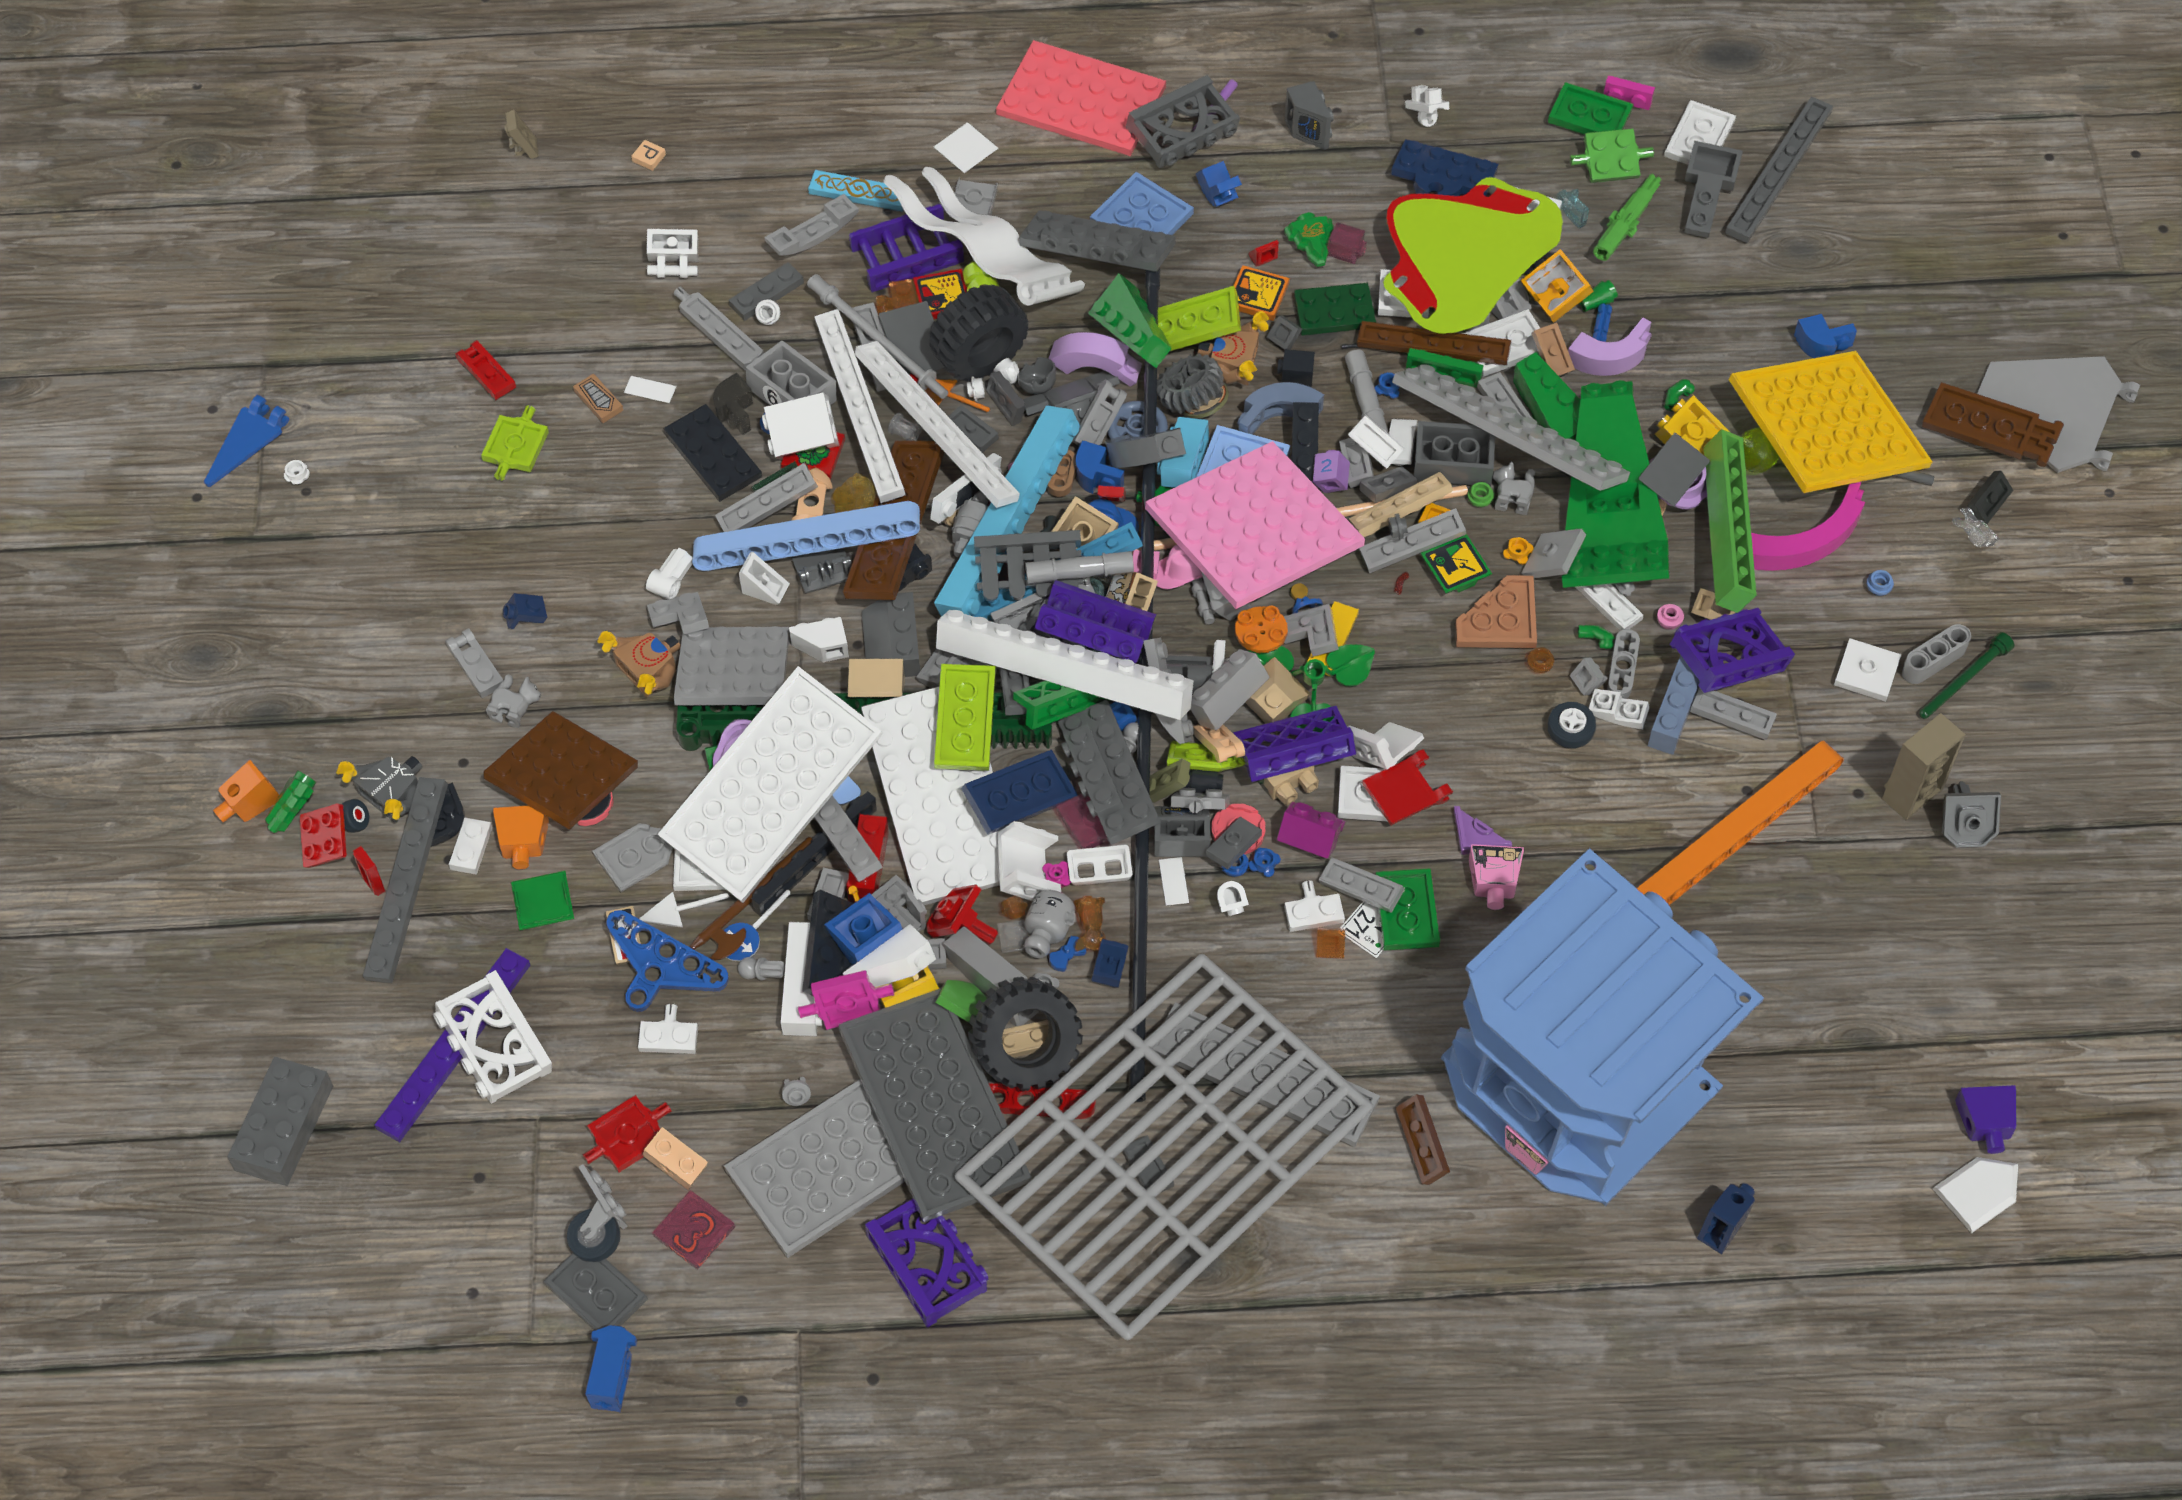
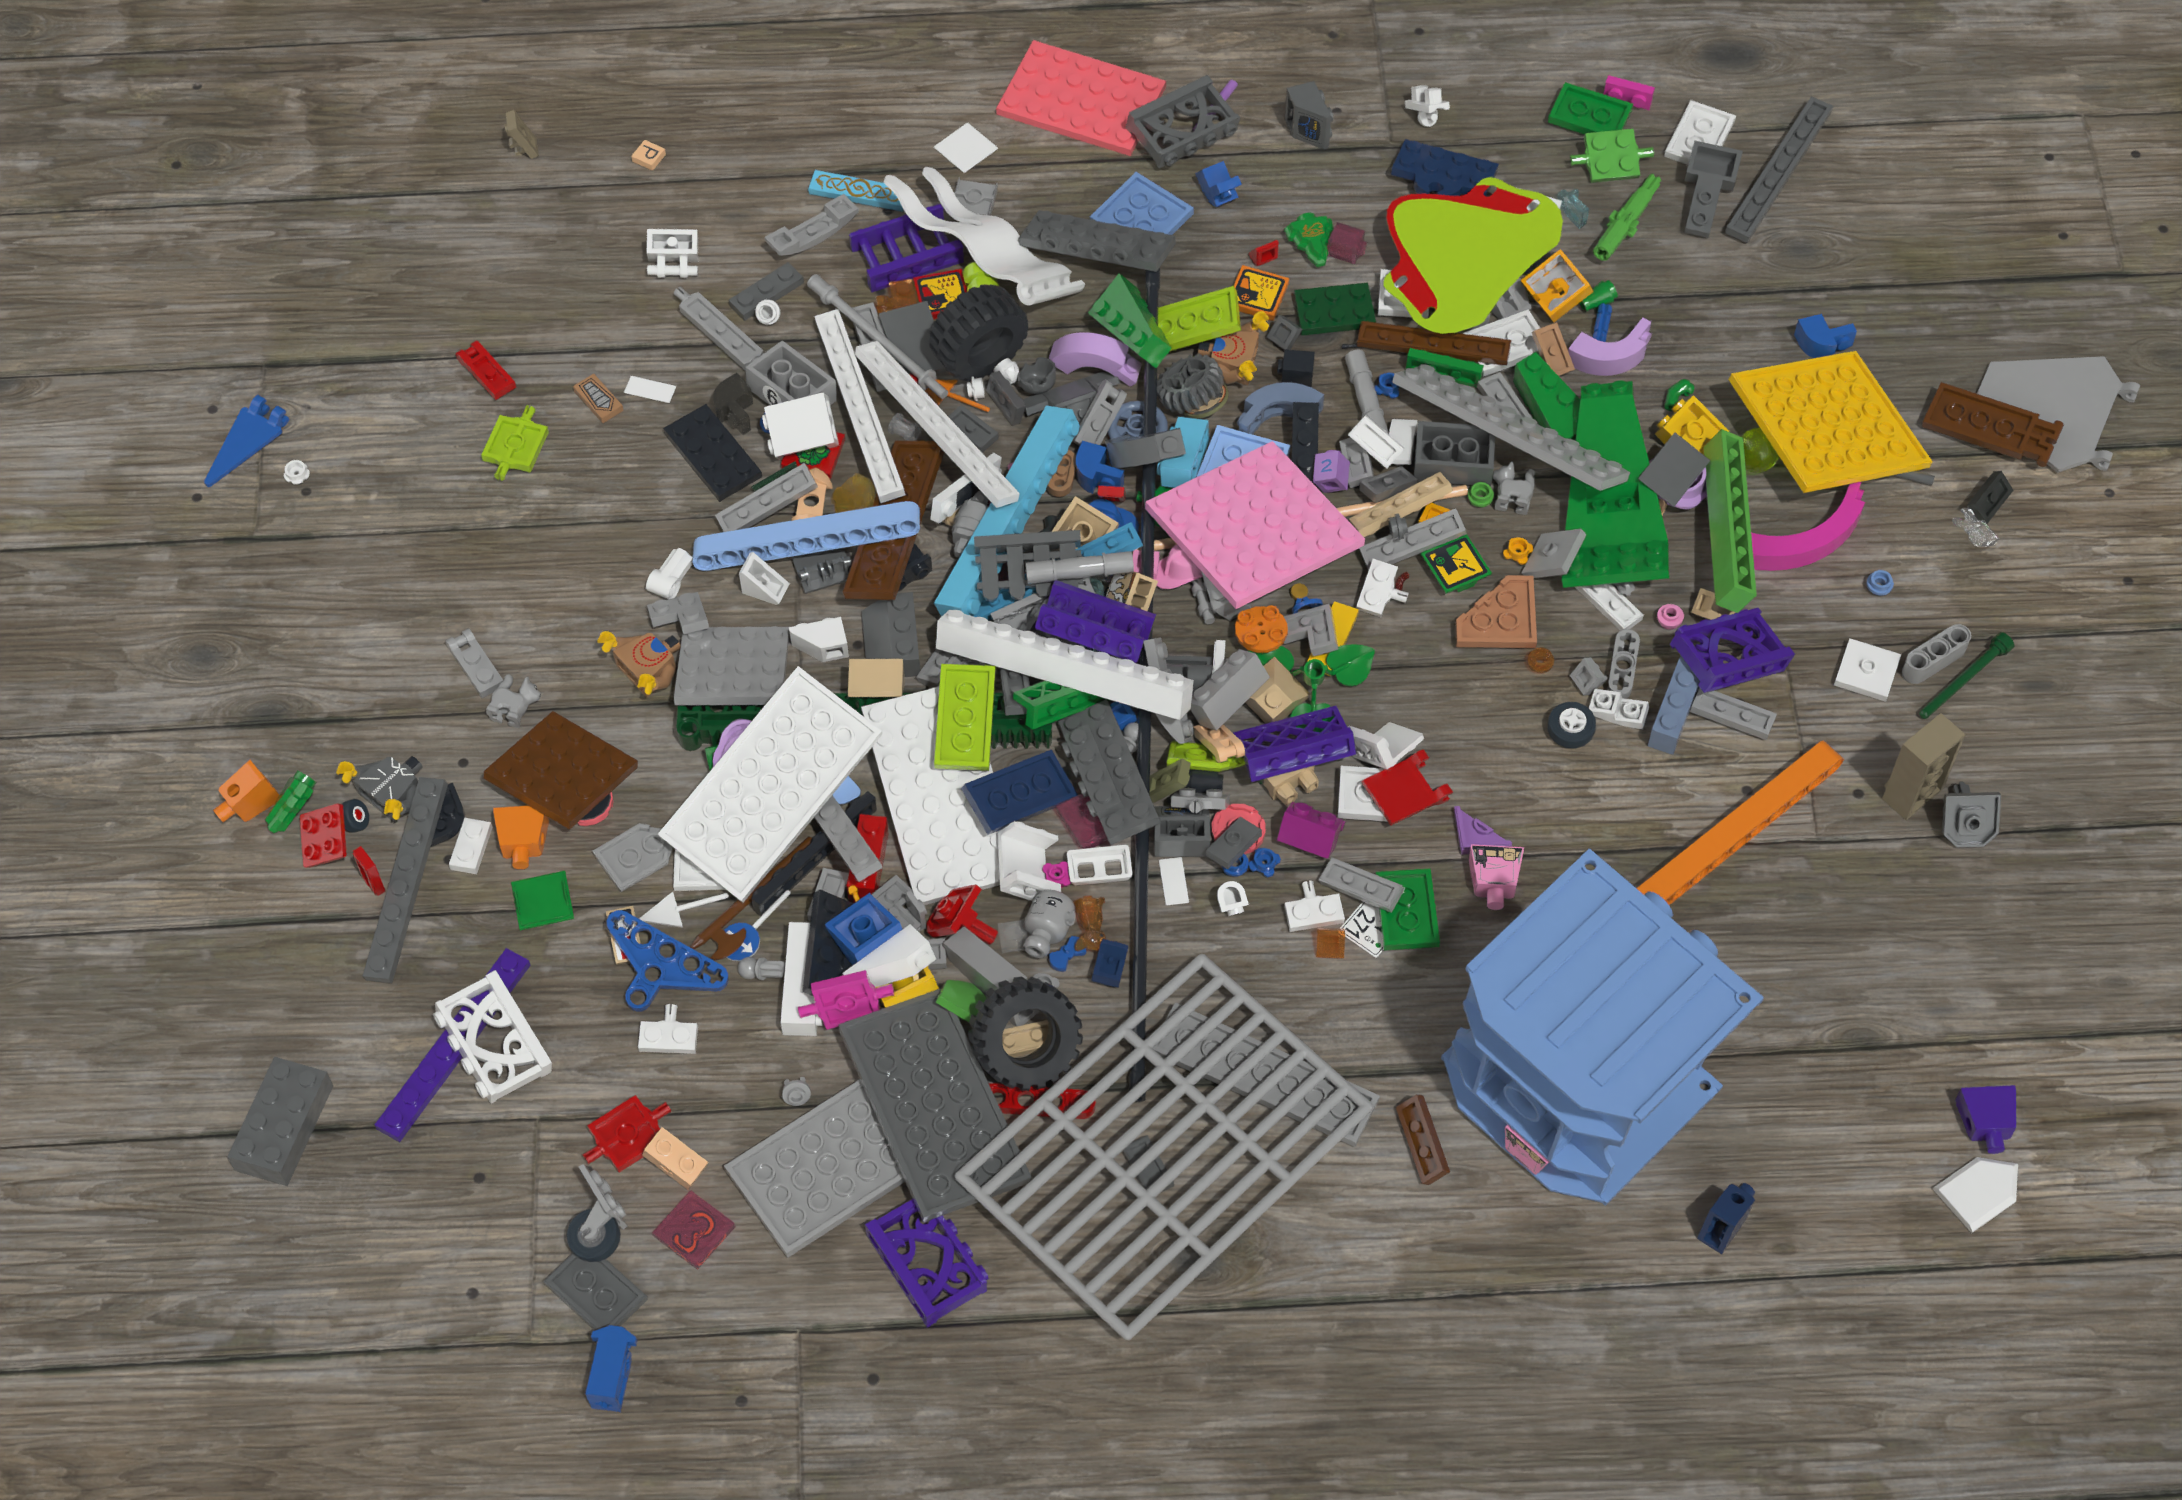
(524, 608): dark blue bracket -> none
(1013, 907): clear orange plate -> none
(1379, 588): none -> white plate
(1597, 632): green arm -> none

